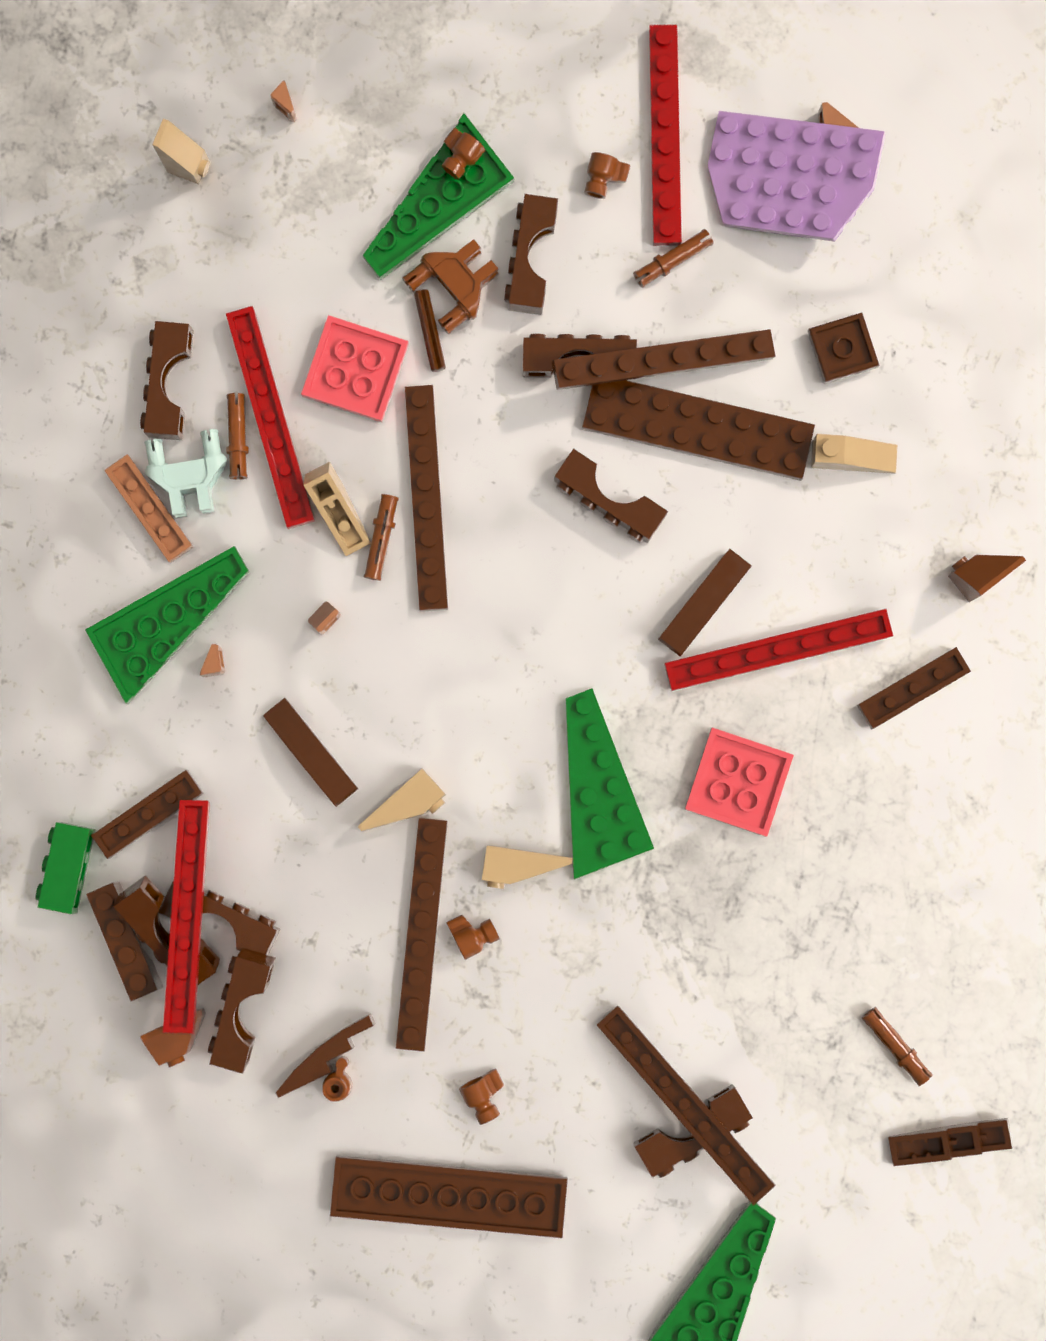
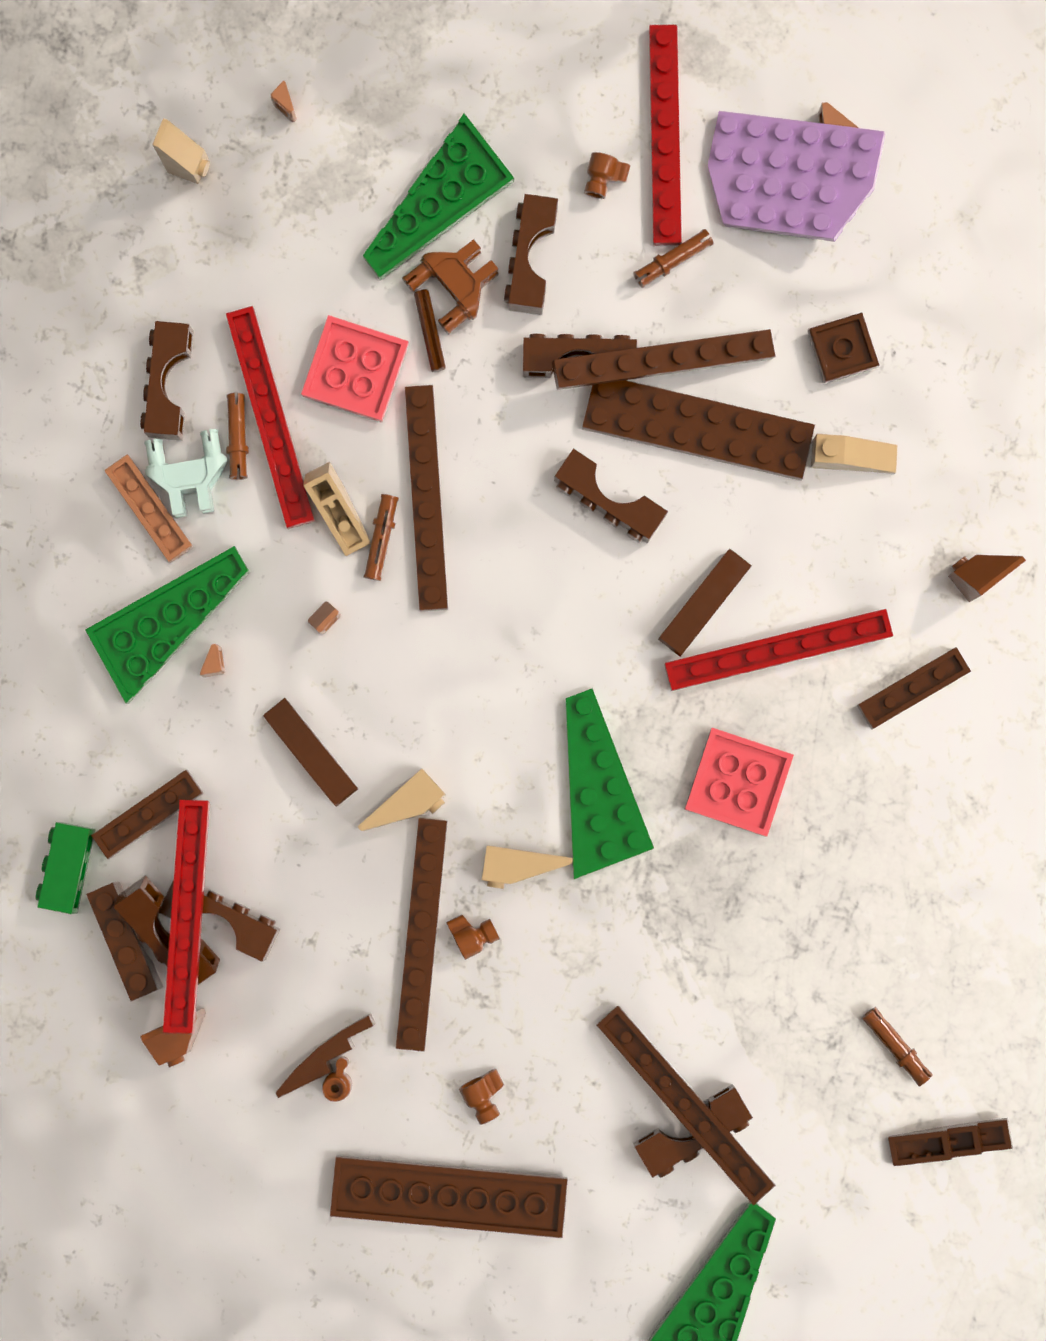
(234, 1043): reddish brown arch -> none
(465, 152): dark orange piece -> none

